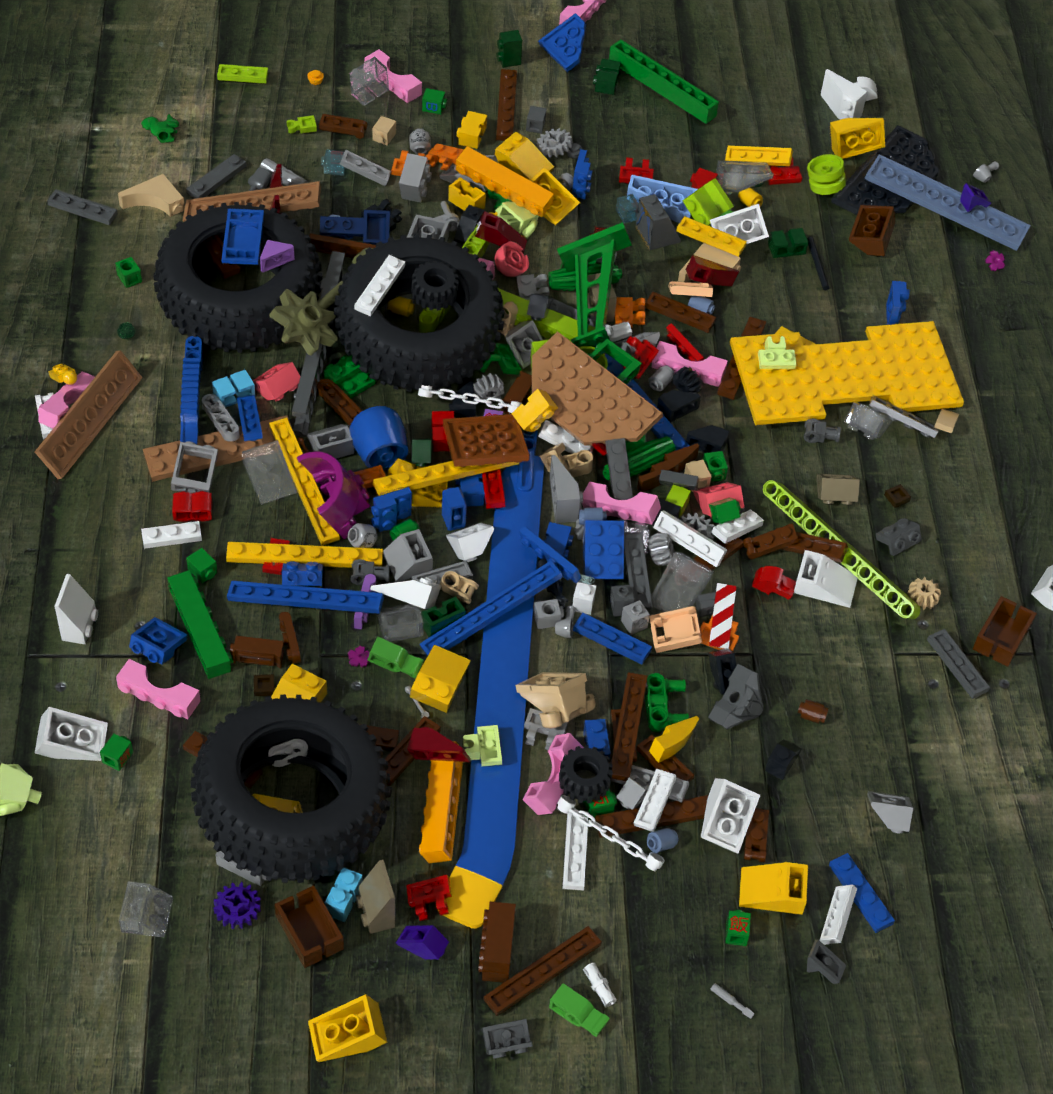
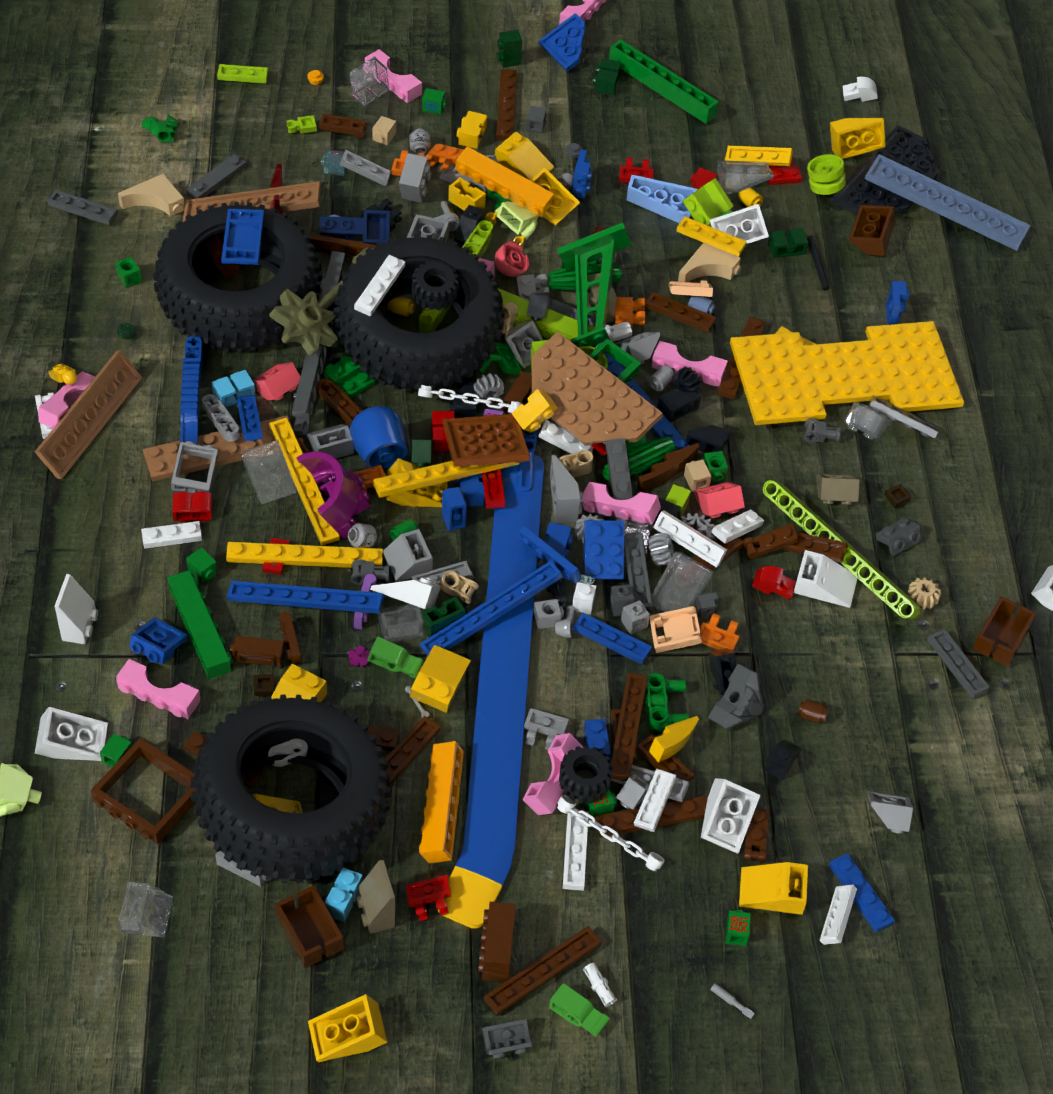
(131, 819): none -> reddish brown window
(238, 914): dark purple gear -> none
(260, 179): dark grey piece -> none
(276, 254): medium lavender slope -> none
(288, 176): light grey axle -> none
(302, 574): blue plate -> none
(390, 508): blue plate -> none
(423, 941): dark purple slope -> none
(431, 745): dark red slope -> none
(470, 541): white slope -> none
(484, 745): yellowish green plate -> none
(497, 231): dark red slope -> none
(554, 142): light grey gear -> none
(555, 450): tan bracket -> none
(557, 696): tan piece -> none
(592, 514): sand blue brick -> none
(627, 208): clear light blue brick -> none
(644, 353): red plate -> none
(655, 224): dark grey slope -> none
(662, 840): sand blue brick -> none
(679, 479): dark grey slope -> none
(683, 344): red plate -> none
(710, 272): dark red slope -> none
(722, 616): sticker -> none
(725, 510): green brick -> none
(776, 356): yellowish green plate -> none
(825, 962): dark grey slope -> none
(843, 96): white slope -> none
(946, 420): tan slope -> none
(973, 196): dark purple slope -> none
(983, 173): light grey bar -> none
(995, 260): magenta plant -> none

